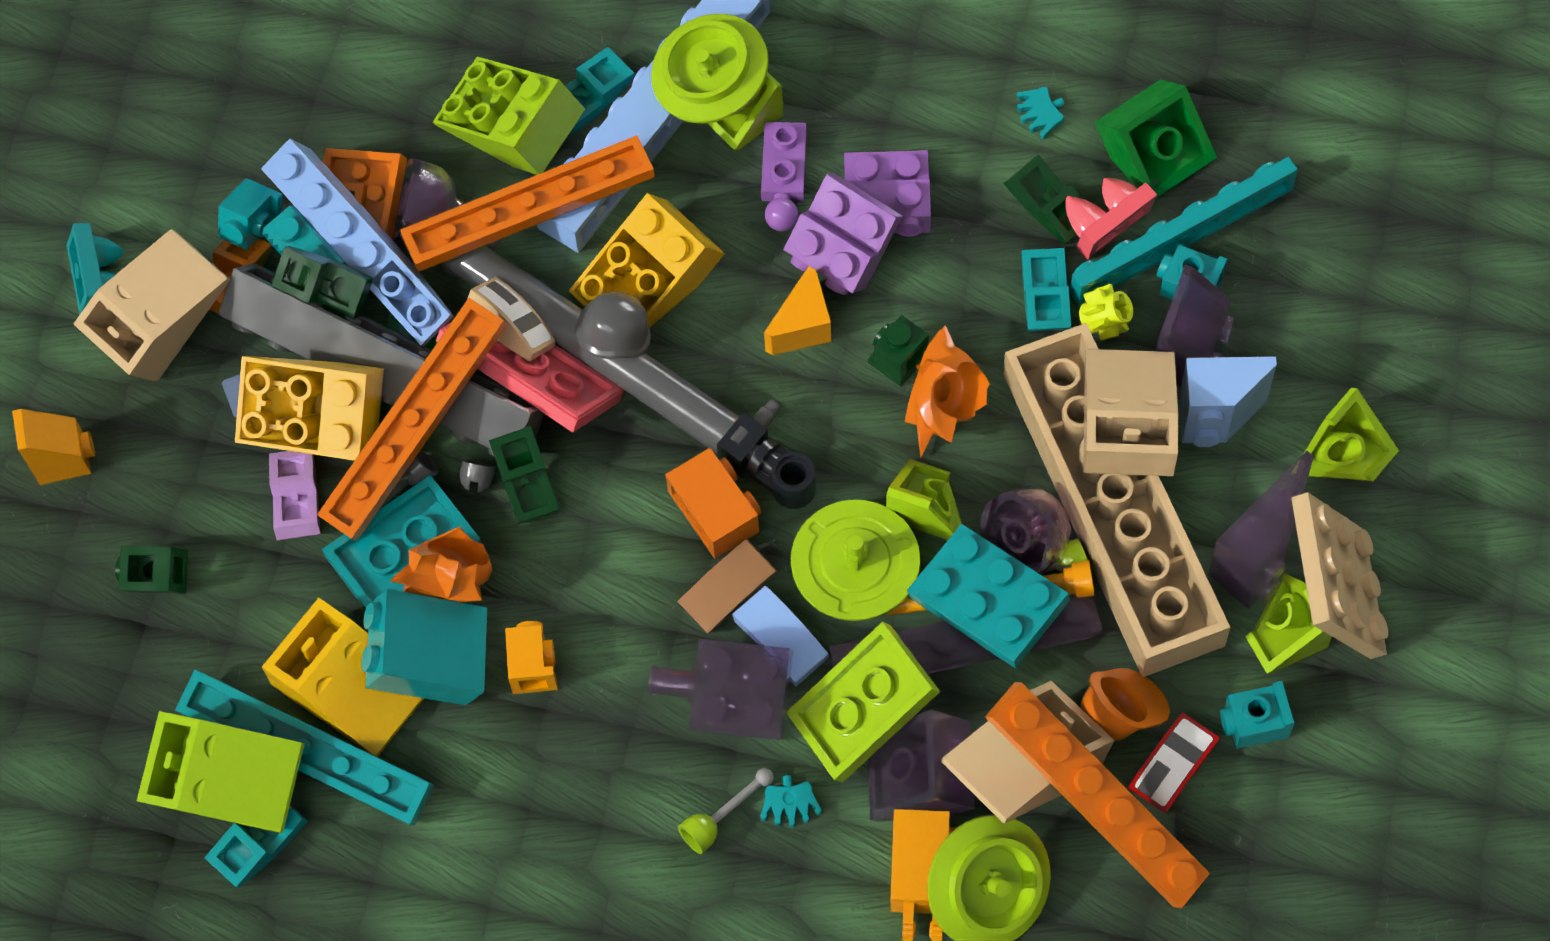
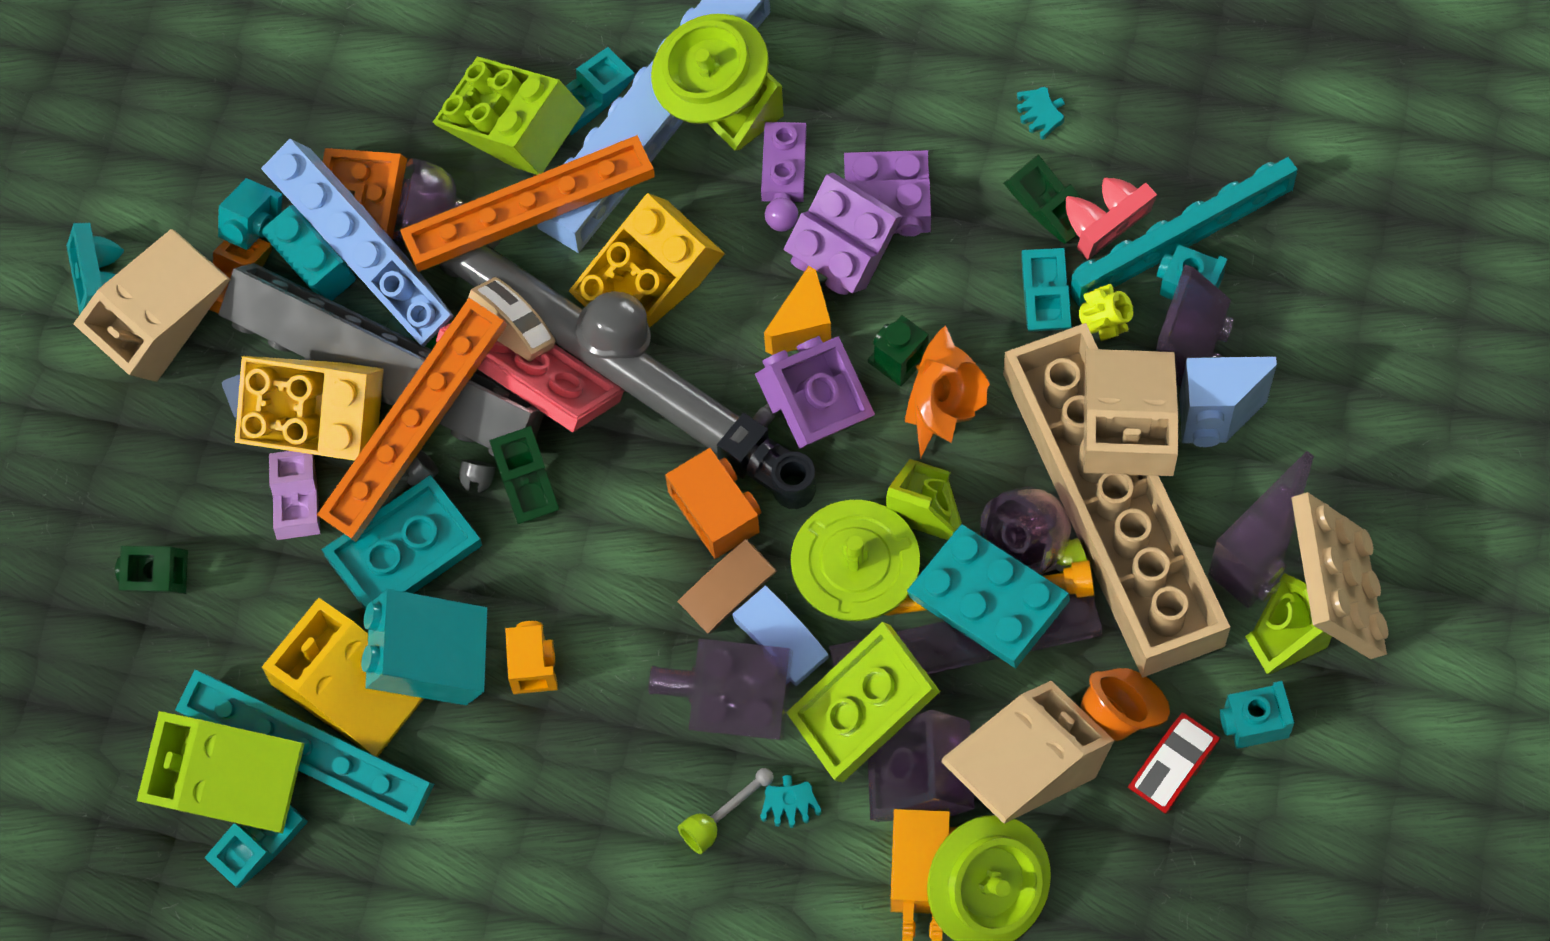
(52, 445): light orange slope -> none
(322, 280): dark green slope -> none
(447, 568): orange hair -> none
(814, 390): none -> medium lavender plate
(1097, 794): orange plate -> none
(1157, 137): green slope -> none
(1351, 442): lime slope -> none

